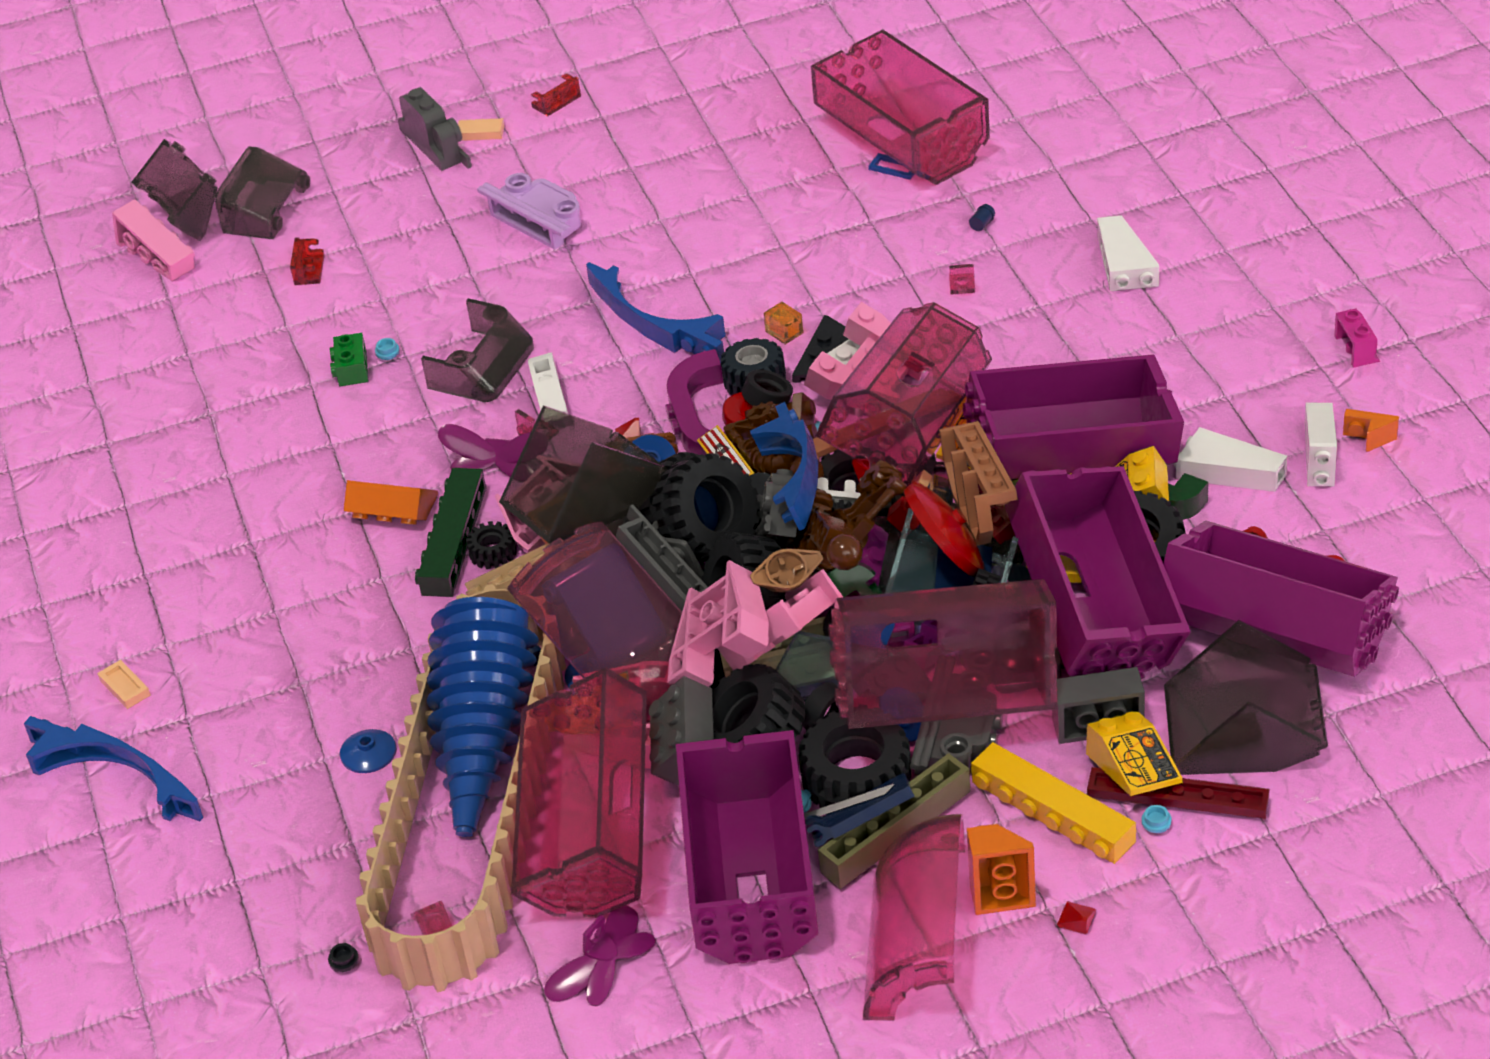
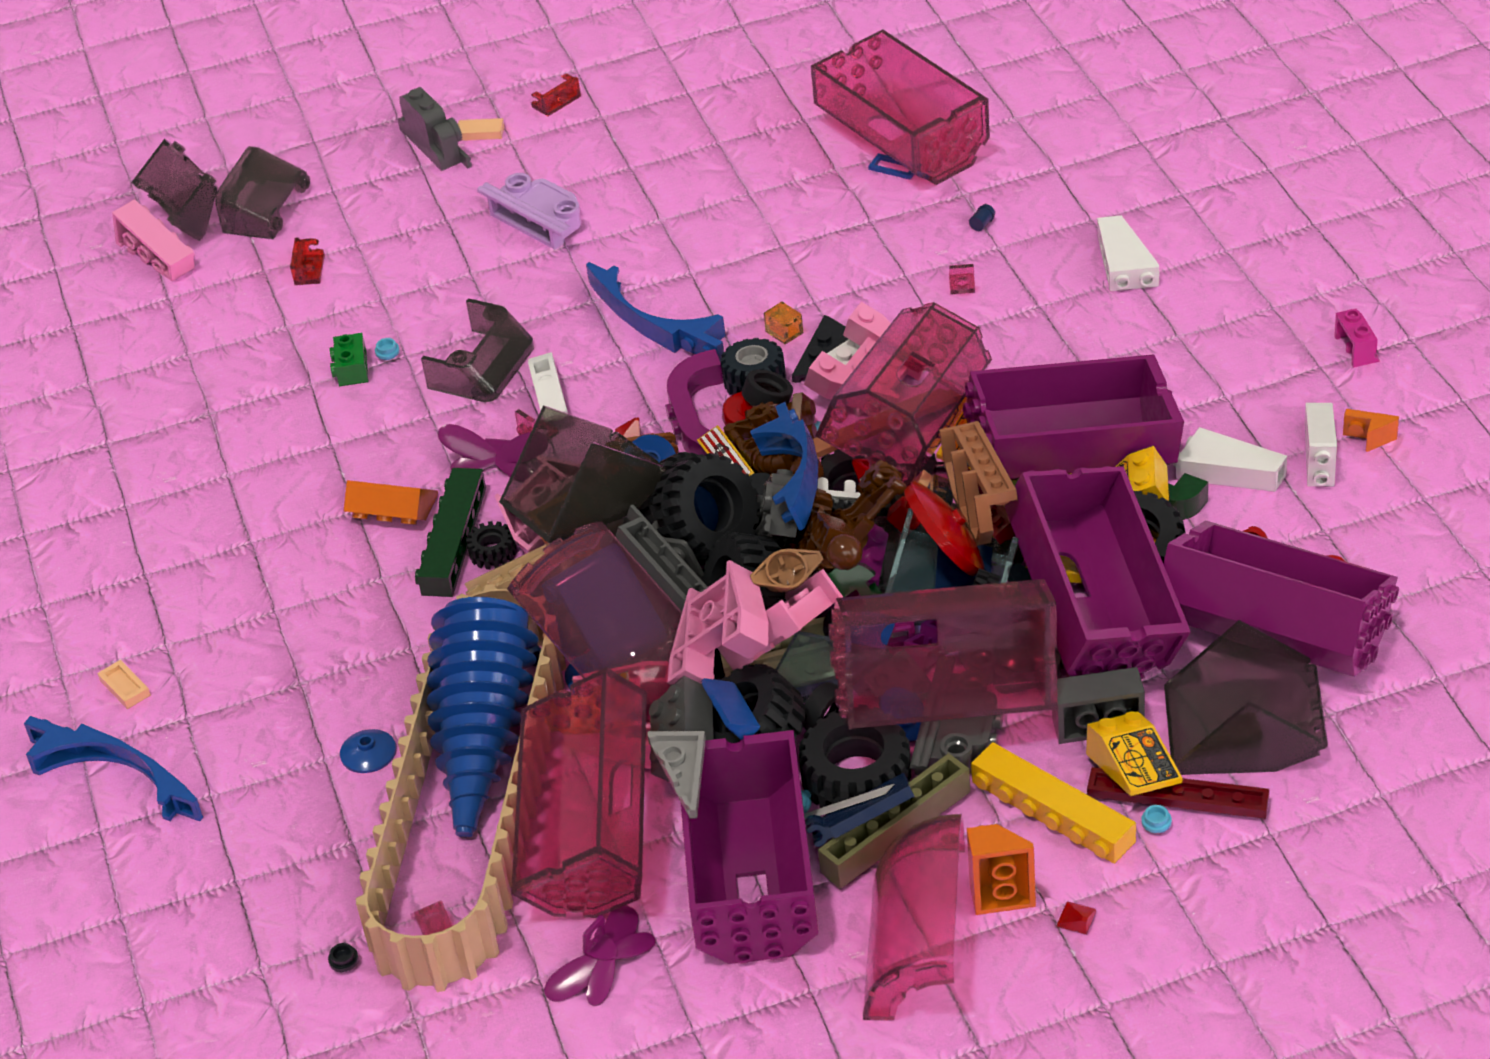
(682, 761): none -> light grey wing
(731, 707): none -> blue slope

